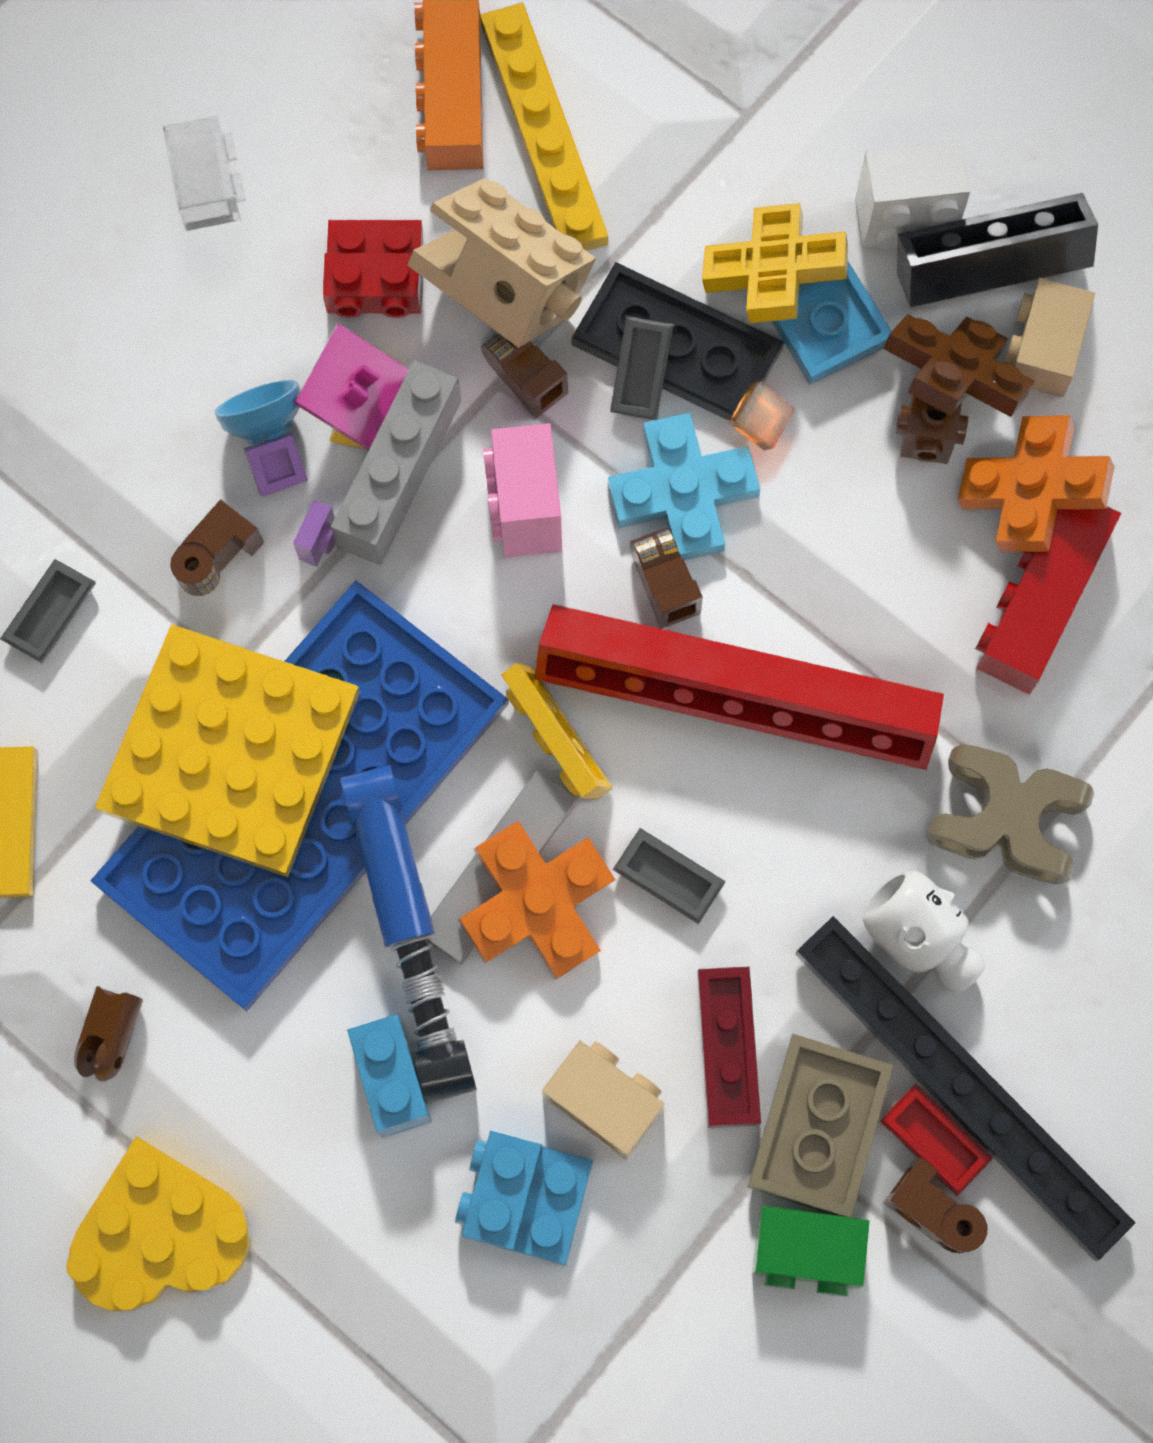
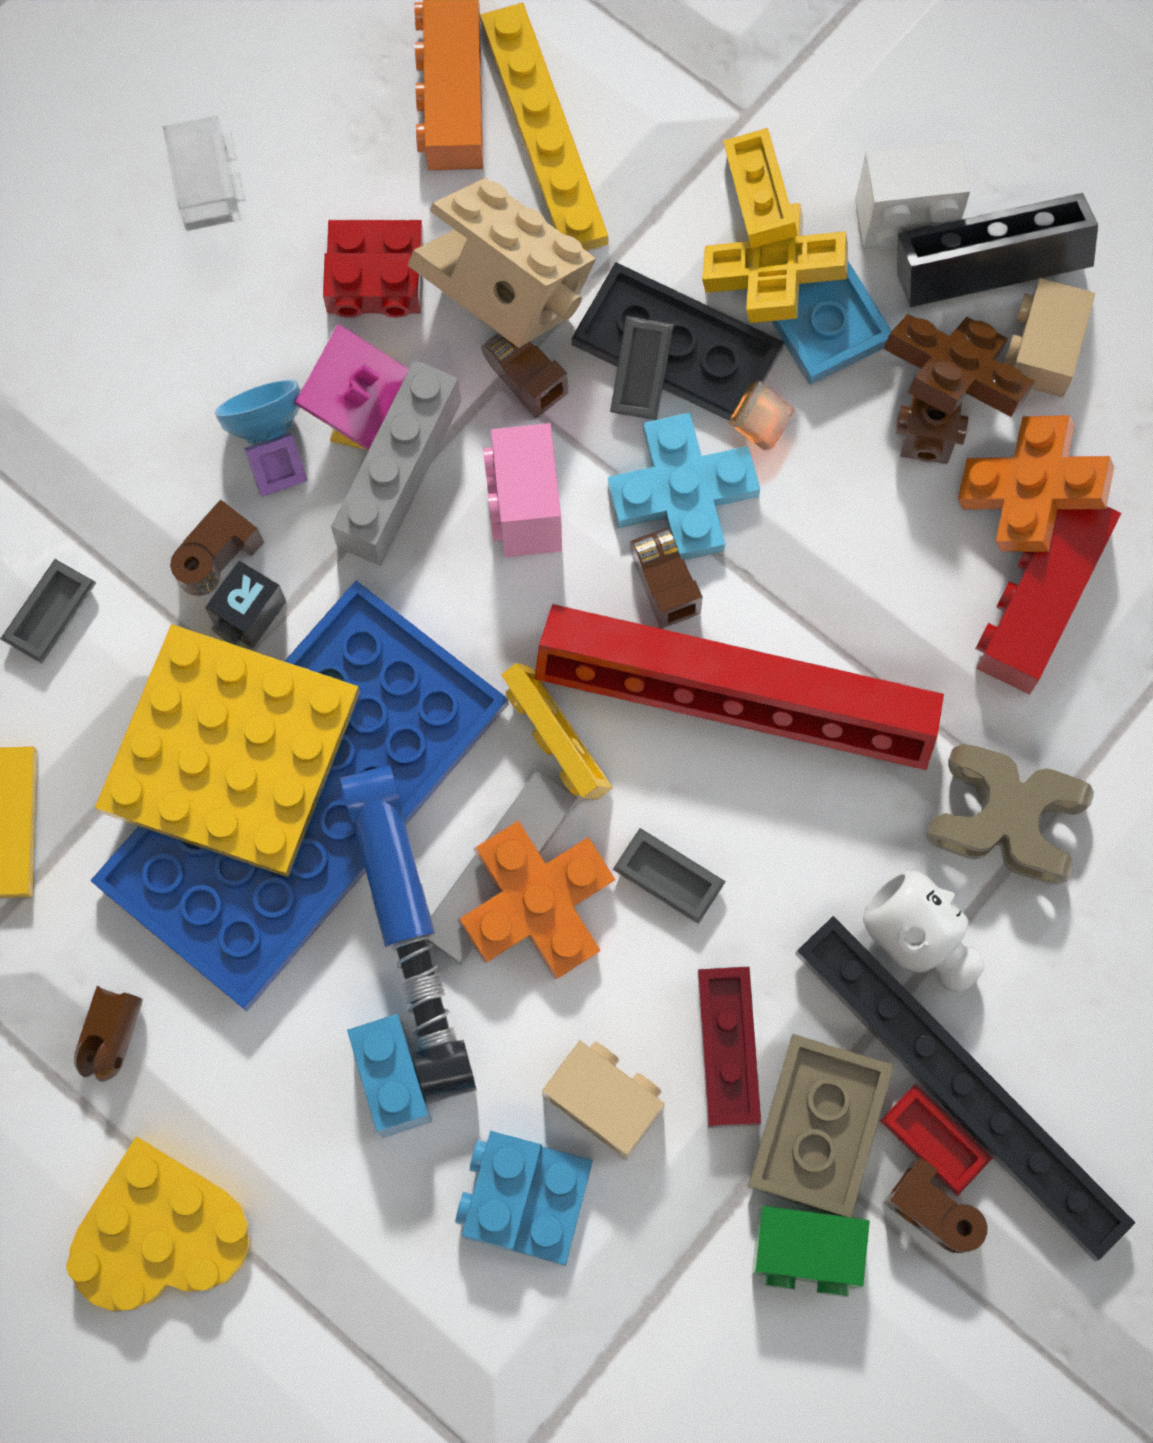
(244, 605): none -> black brick
(315, 534): medium lavender plate -> none
(760, 188): none -> yellow plate

